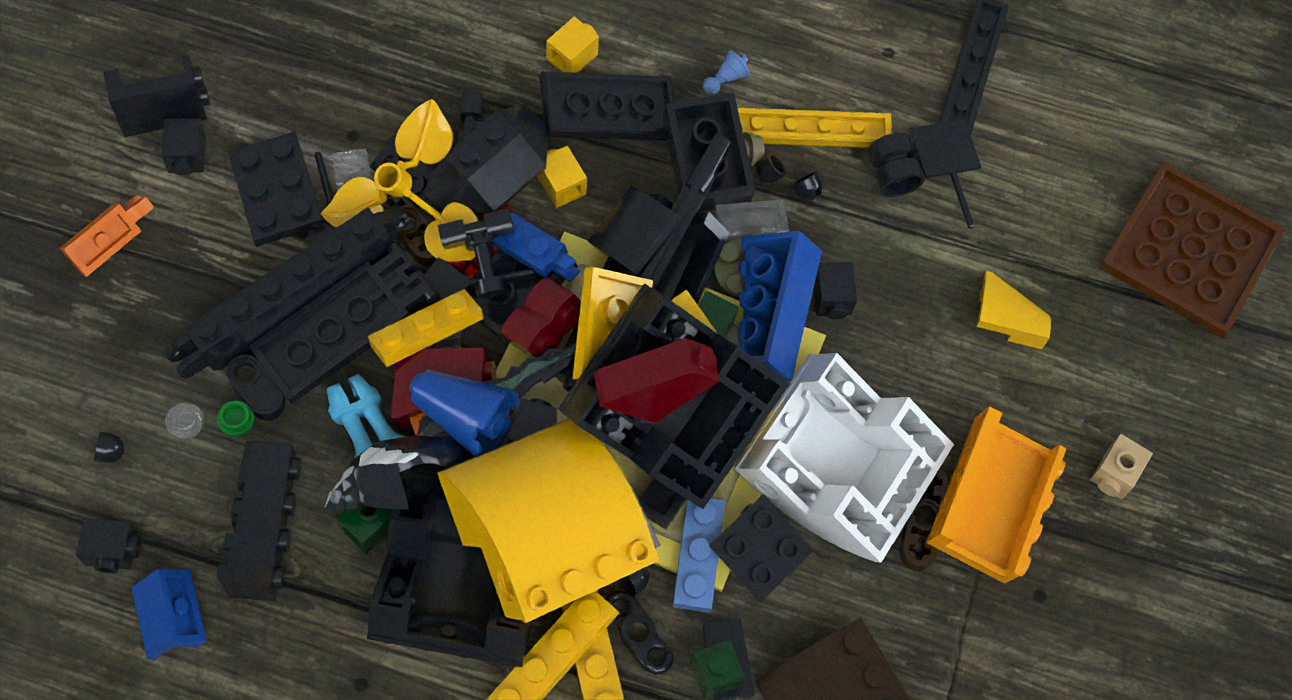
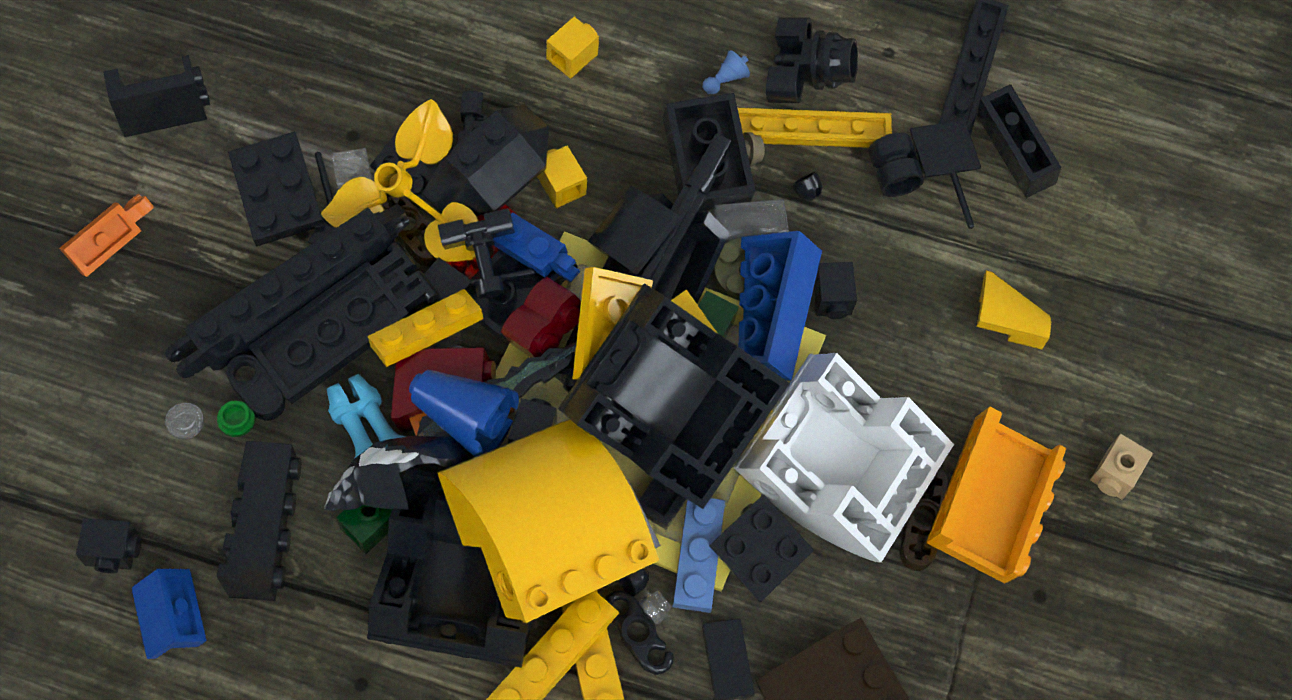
(108, 448): black hinge -> none
(183, 146): black brick -> none
(605, 105): black tile -> none
(655, 606): none -> clear plate
(657, 380): dark red slope -> none
(717, 669): dark green brick -> none
(770, 168): black hinge -> none
(823, 60): none -> black beam
(1018, 141): none -> black brick
(1193, 249): reddish brown plate -> none

